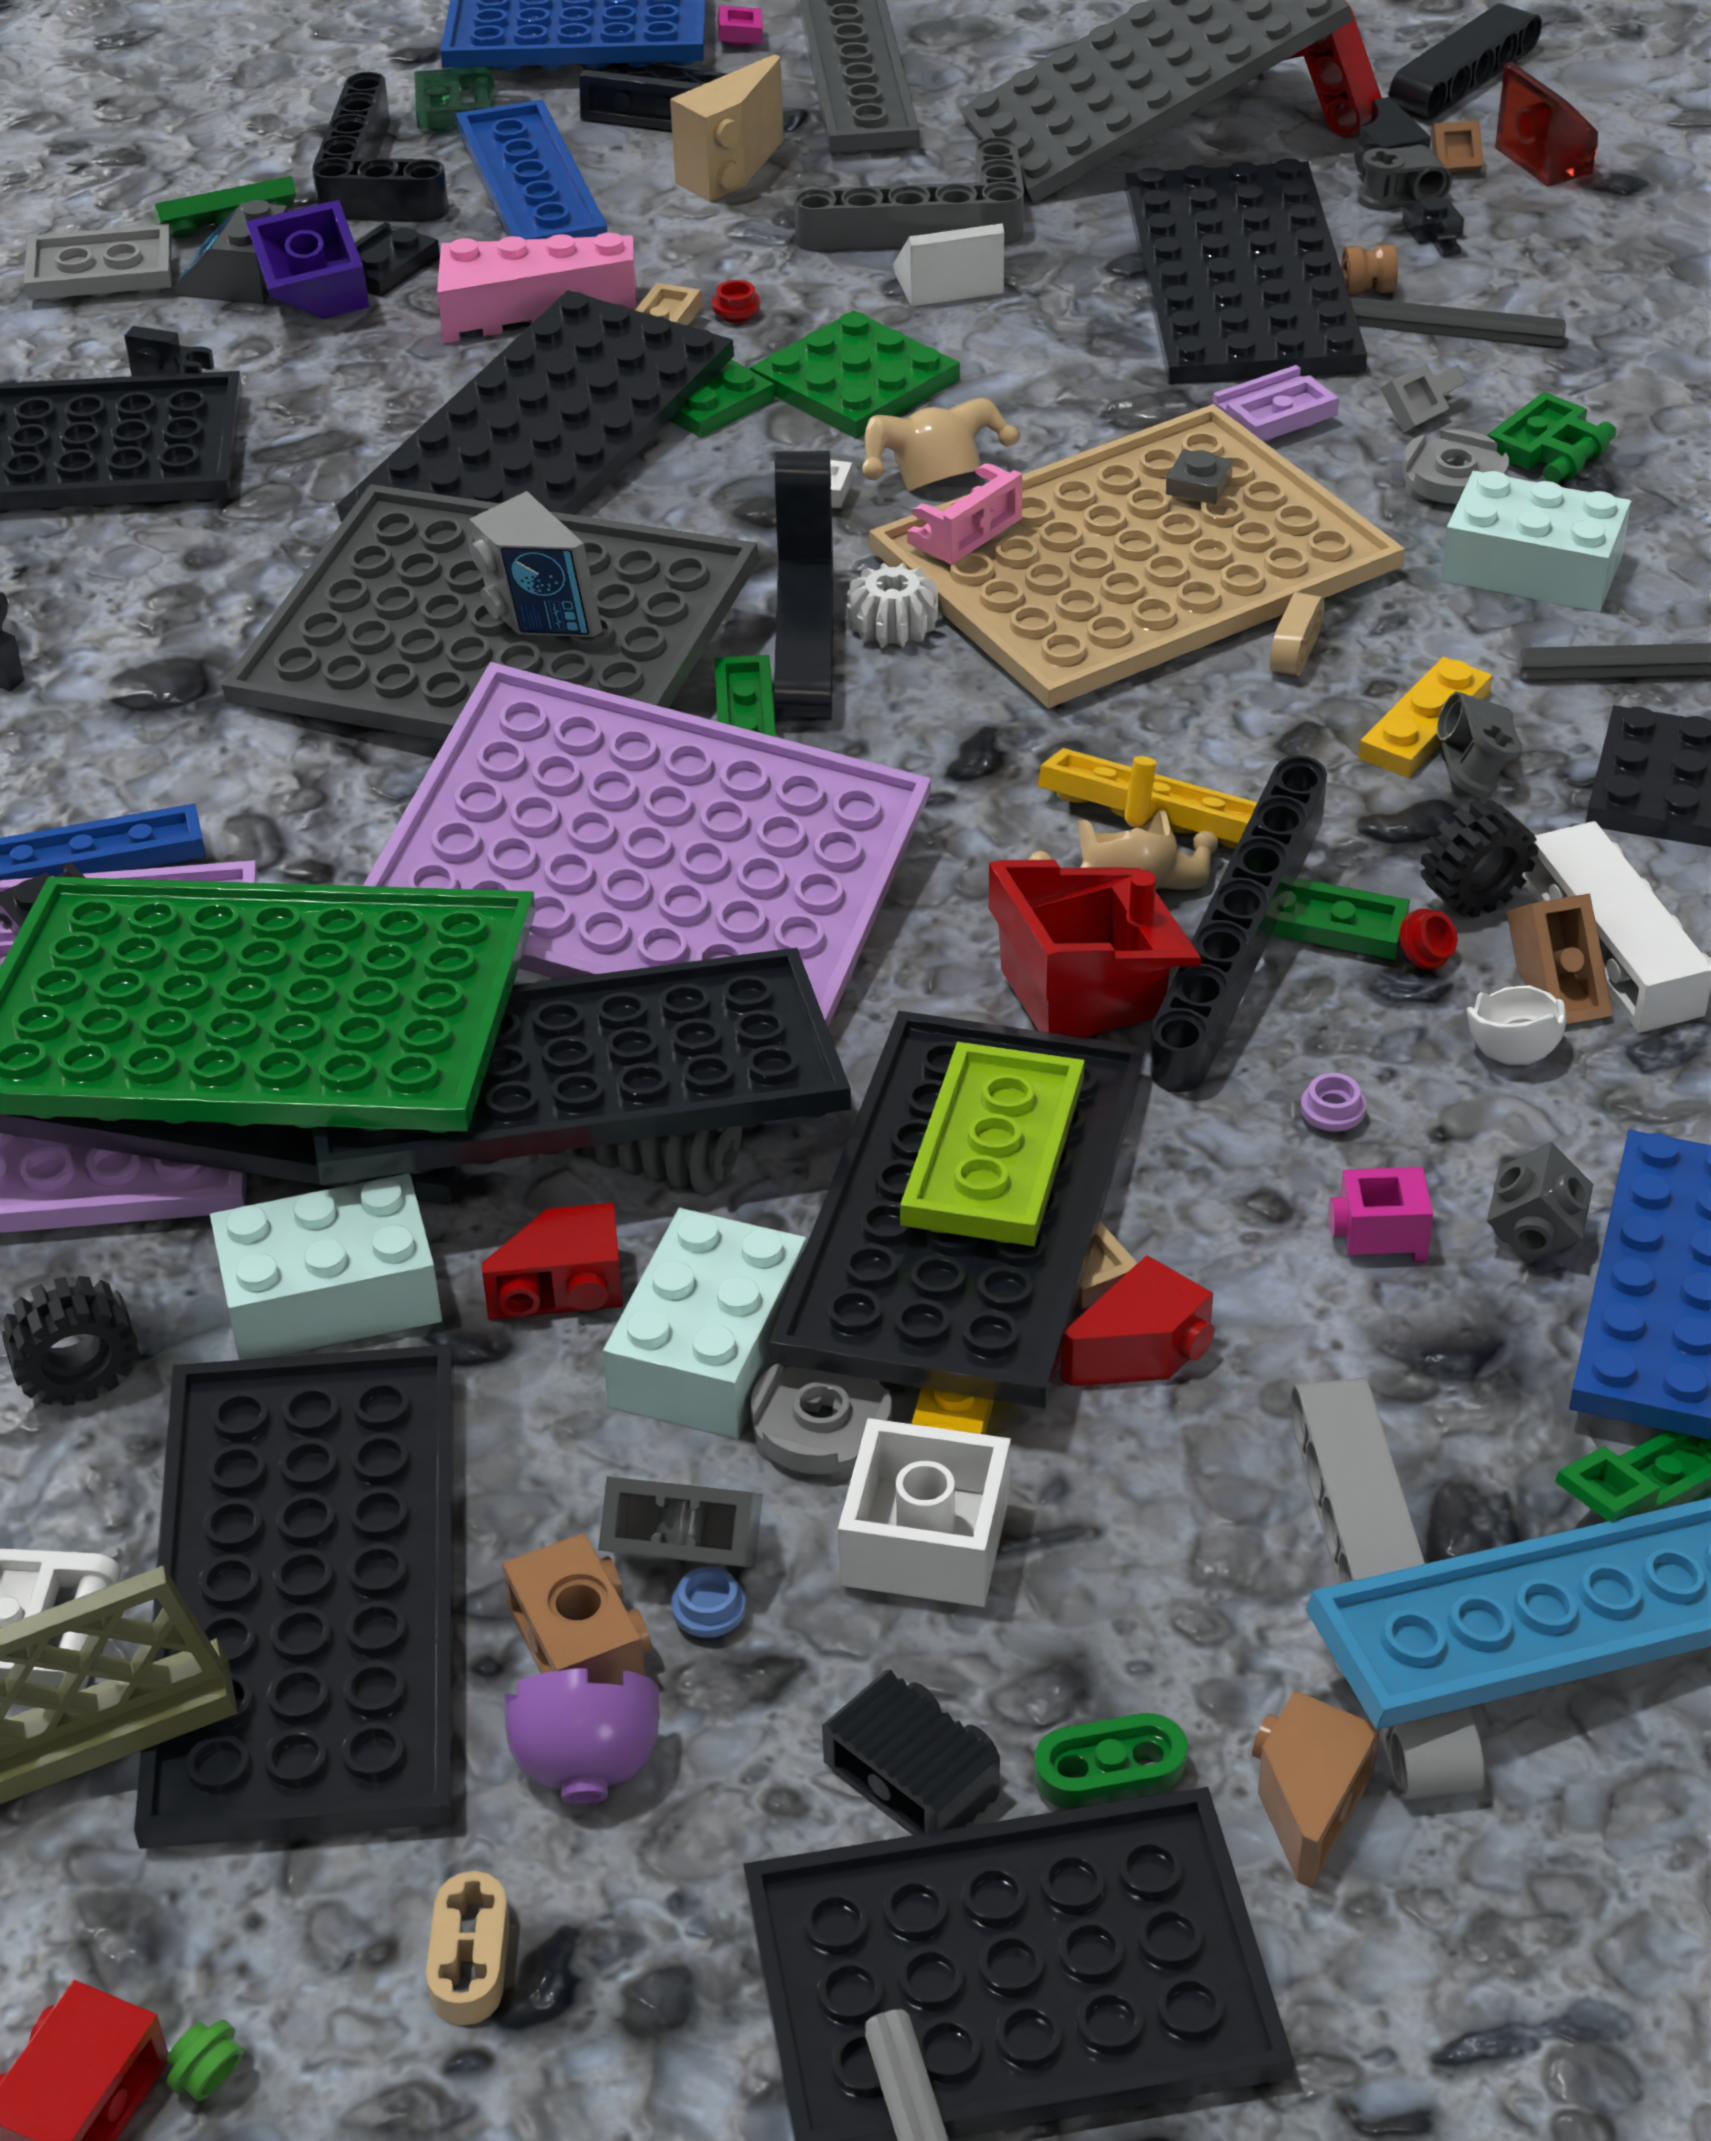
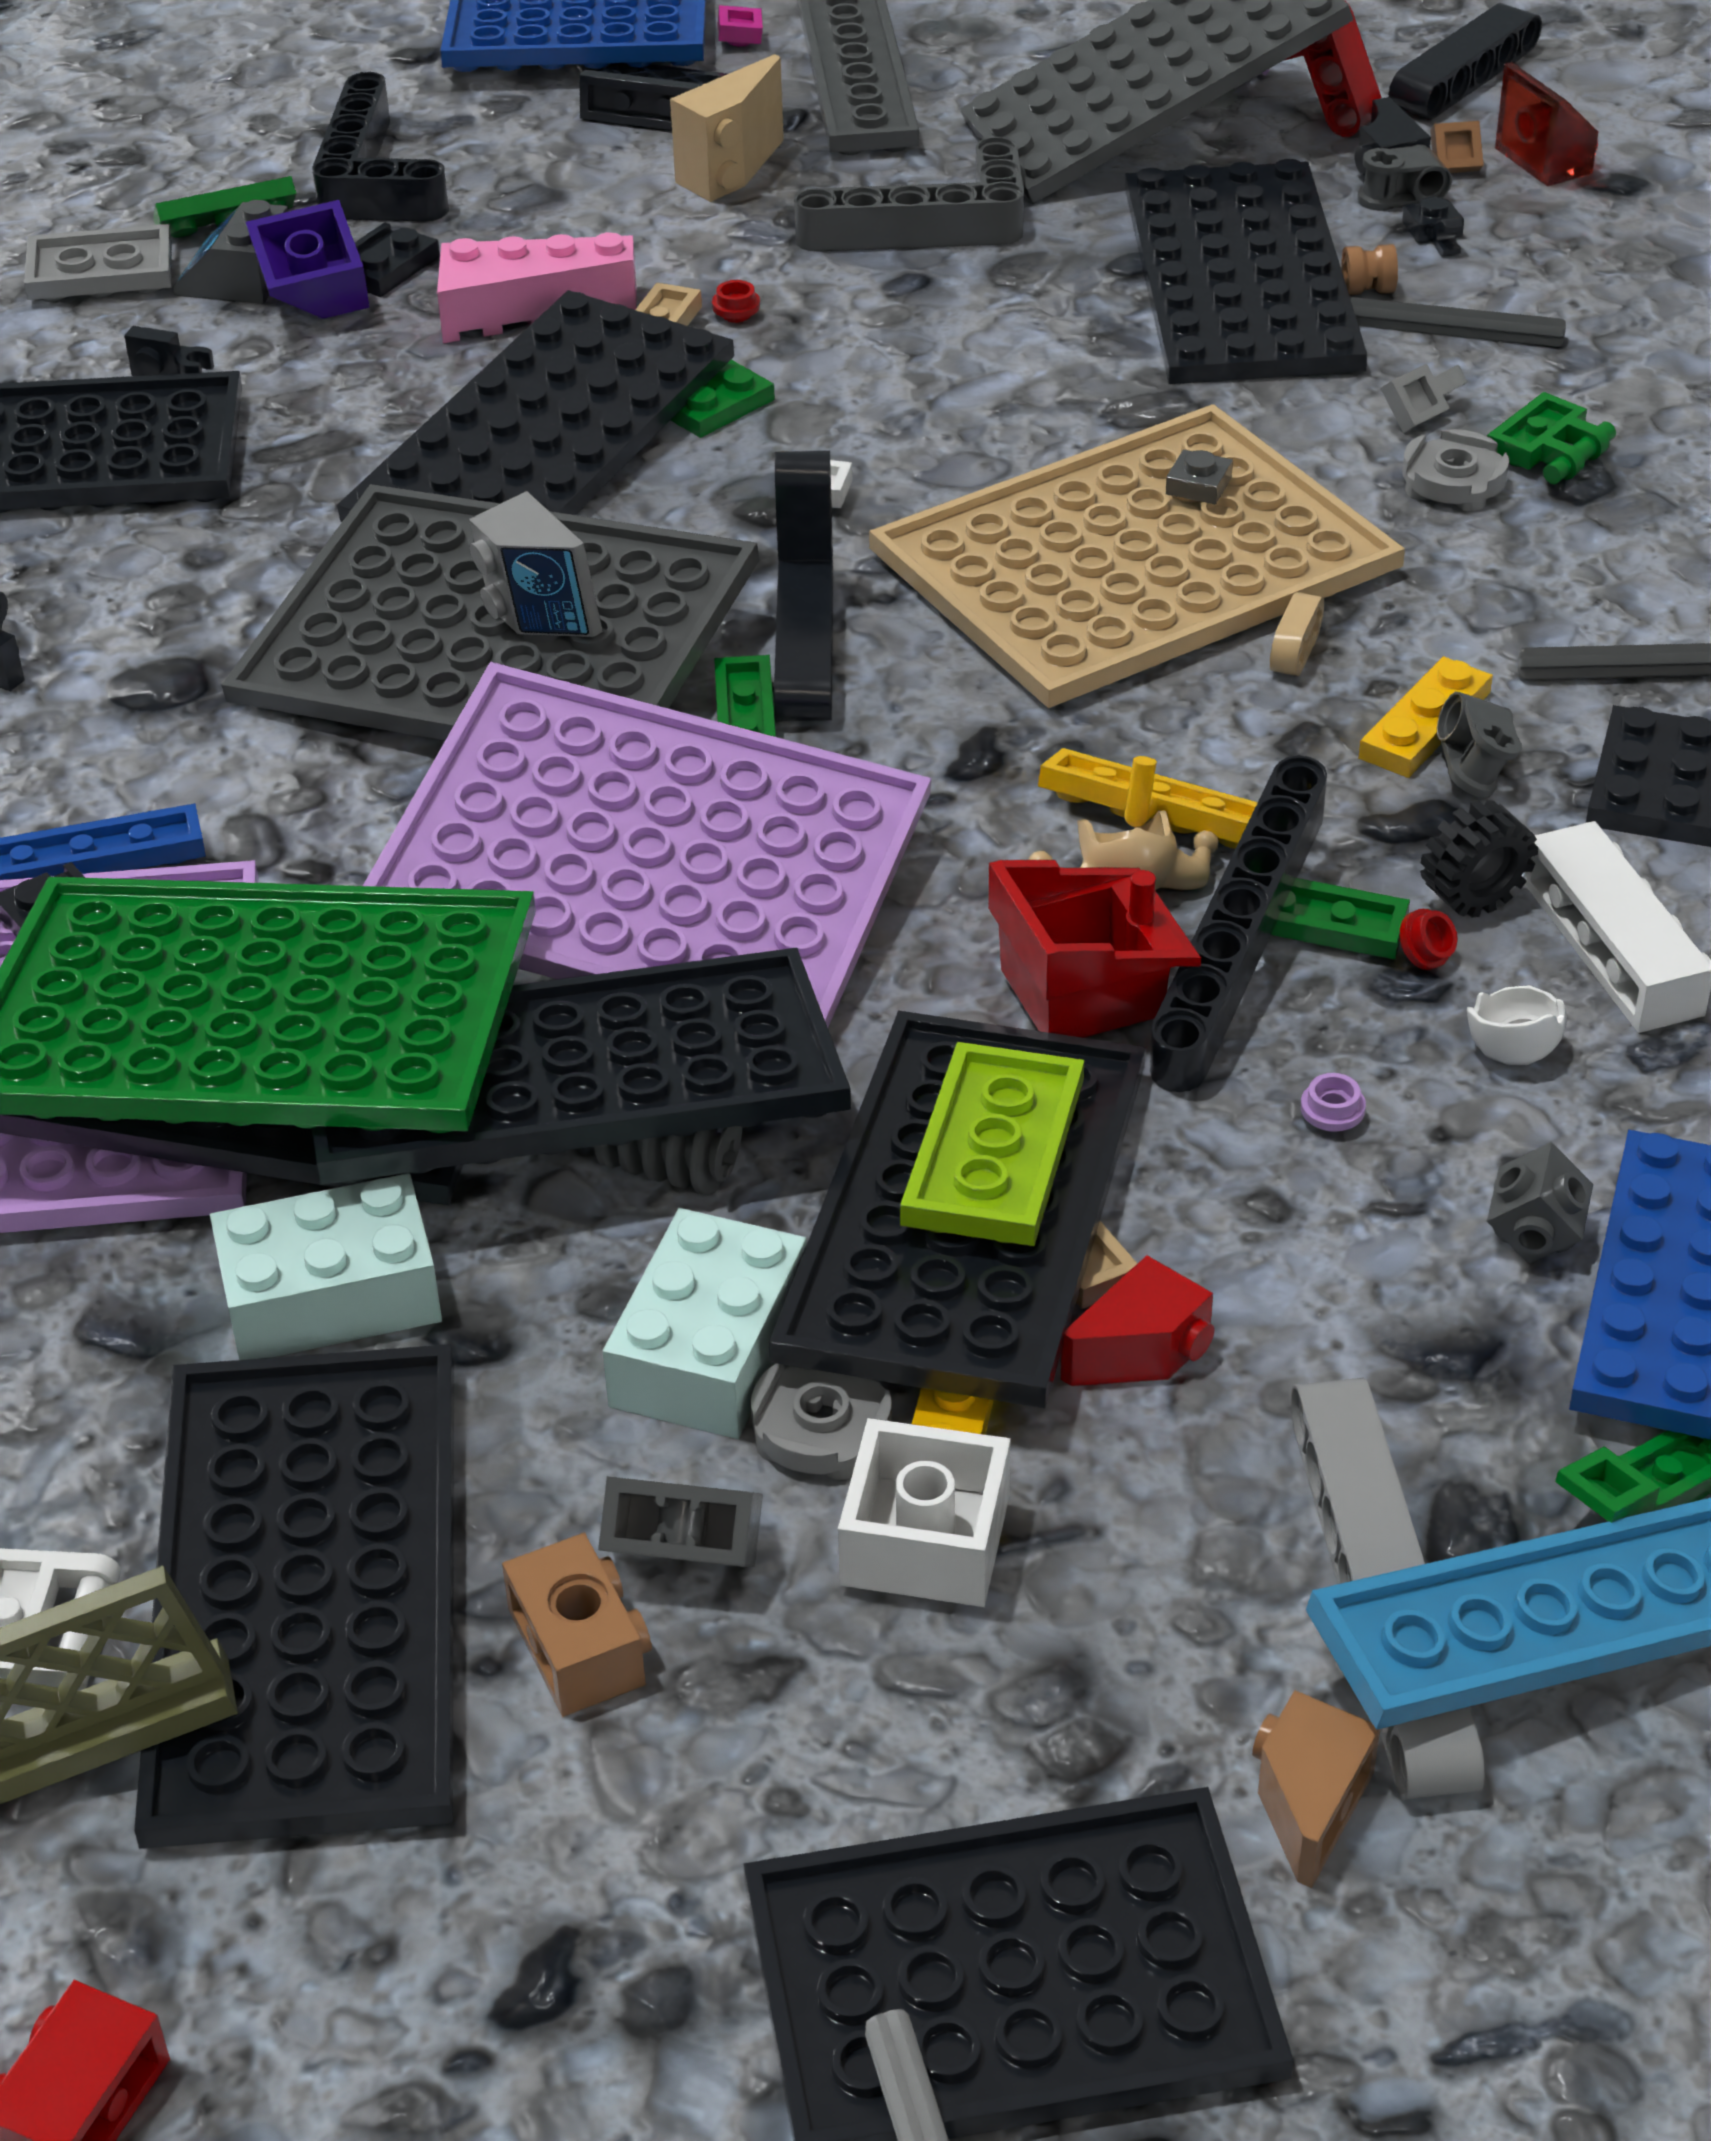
(61, 1315): black tyre -> none
(203, 2059): bright green plate -> none
(439, 95): clear green plate -> none
(452, 1946): tan beam -> none
(529, 172): blue plate -> none
(556, 1265): red slope -> none
(582, 1732): medium lavender cylinder -> none
(708, 1602): medium blue plate -> none
(856, 372): green plate -> none
(892, 605): white gear -> none
(912, 1756): black brick -> none
(934, 441): tan piece -> none
(952, 265): white slope -> none
(972, 519): bright pink hinge -> none
(1107, 1760): green plate -> none
(1278, 403): lavender plate -> none
(1383, 1212): dark pink brick -> none
(1535, 540): light aqua brick -> none
(1561, 954): medium nougat slope -> none

